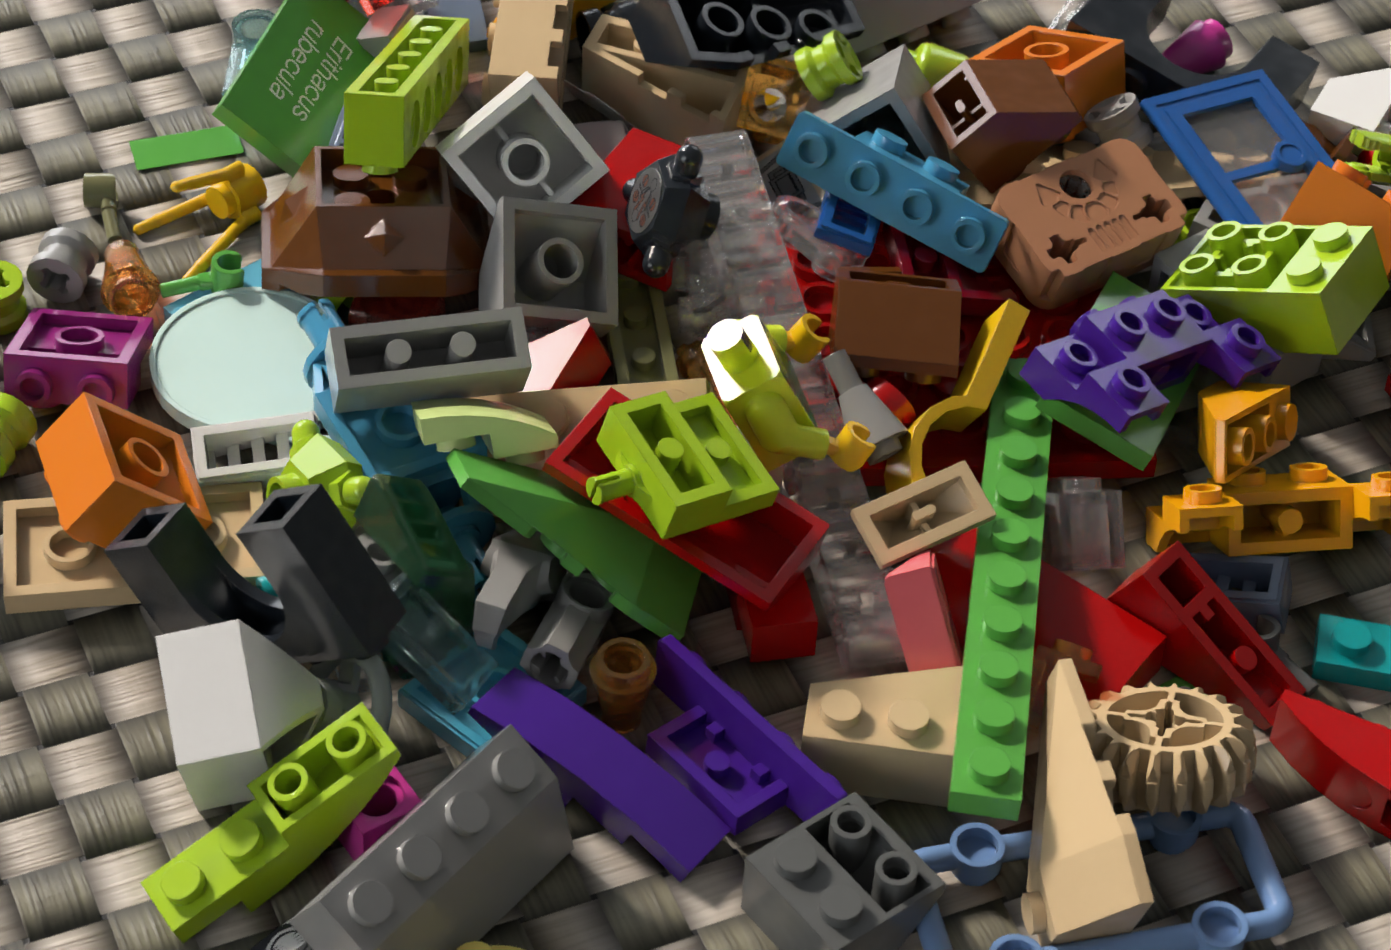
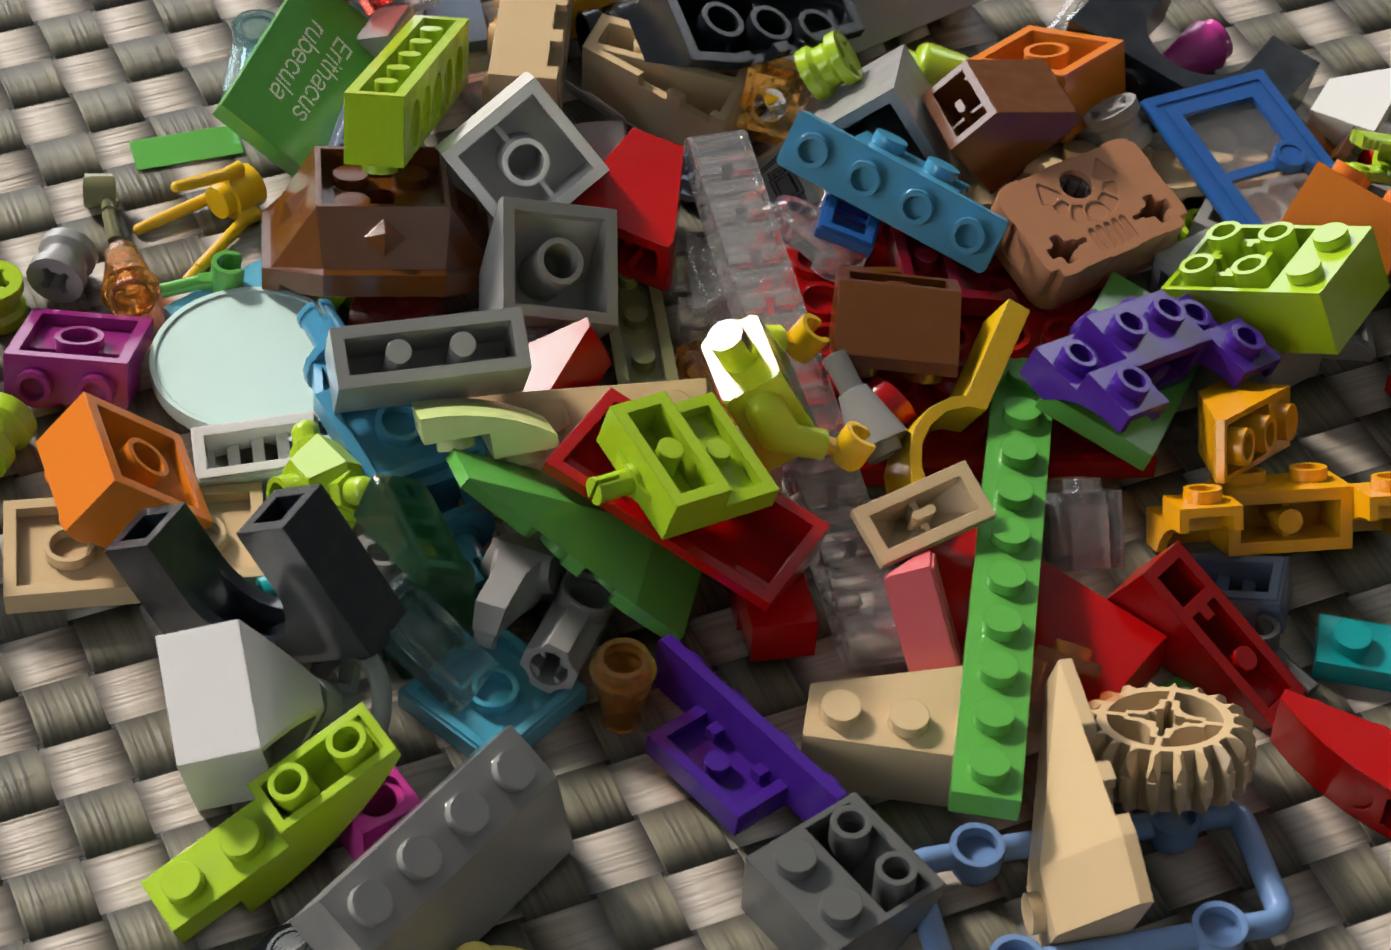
(604, 772): dark purple slope -> none
(669, 208): black rock -> none

